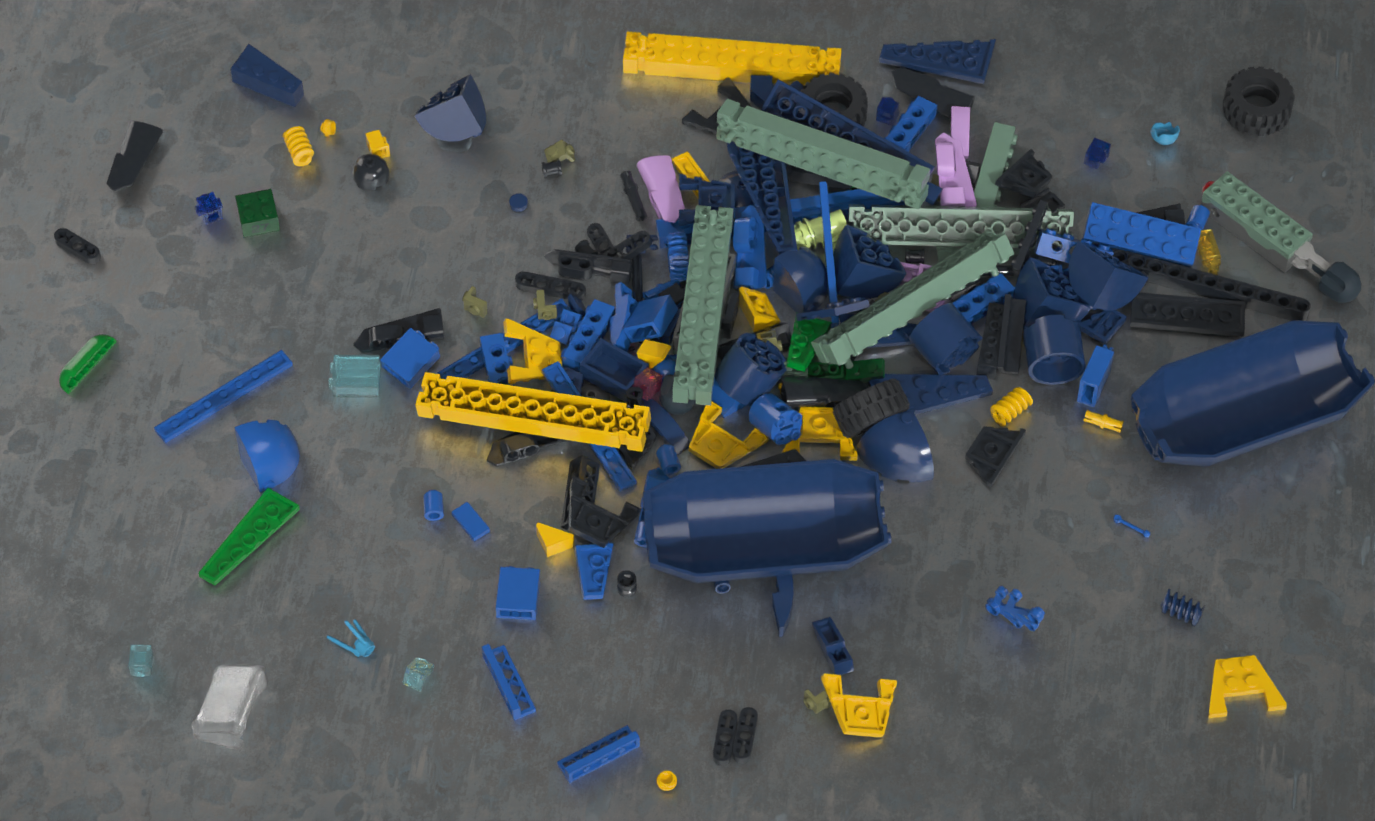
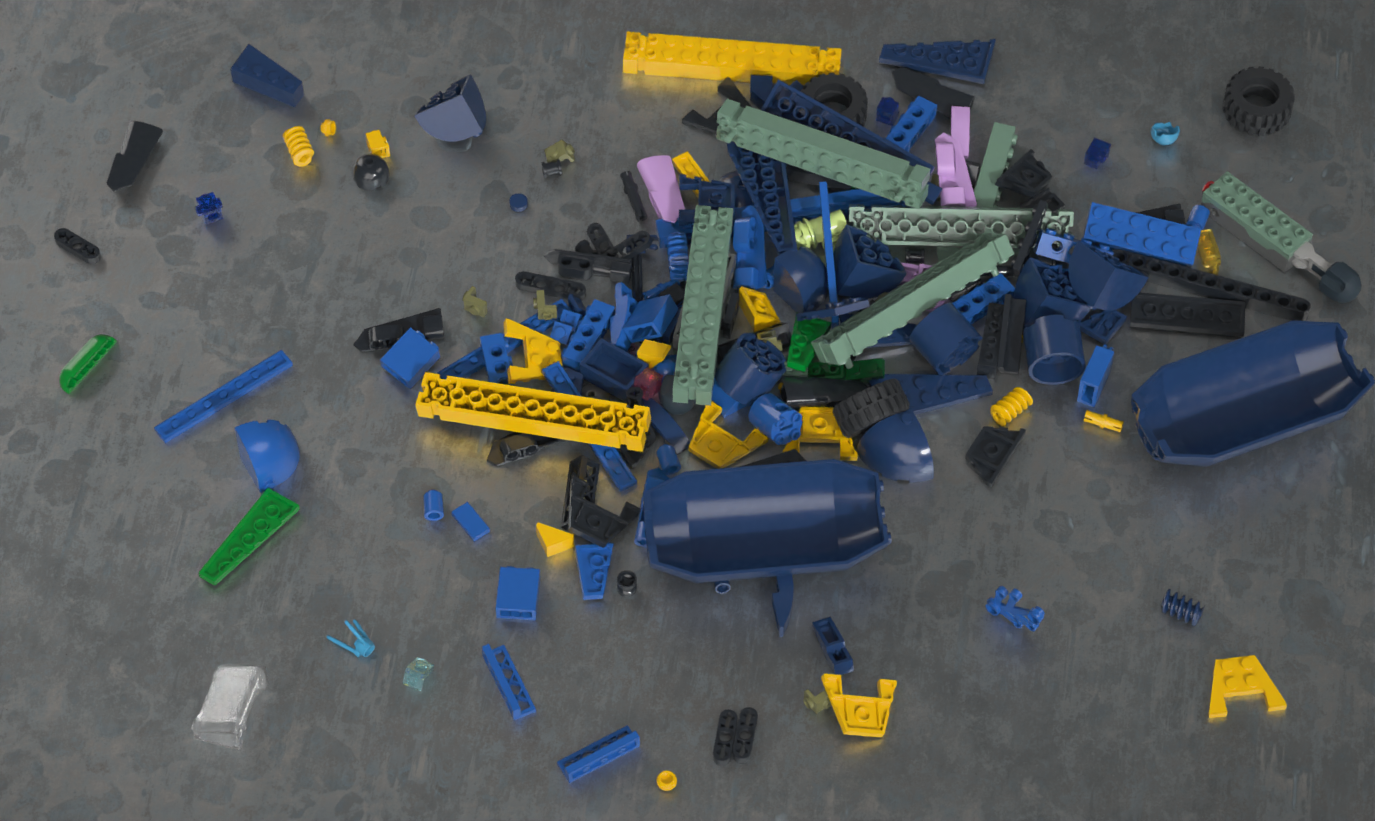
(140, 660): clear light blue brick -> none
(257, 213): dark green brick -> none
(355, 376): clear light blue brick -> none
(1117, 519): blue hinge -> none

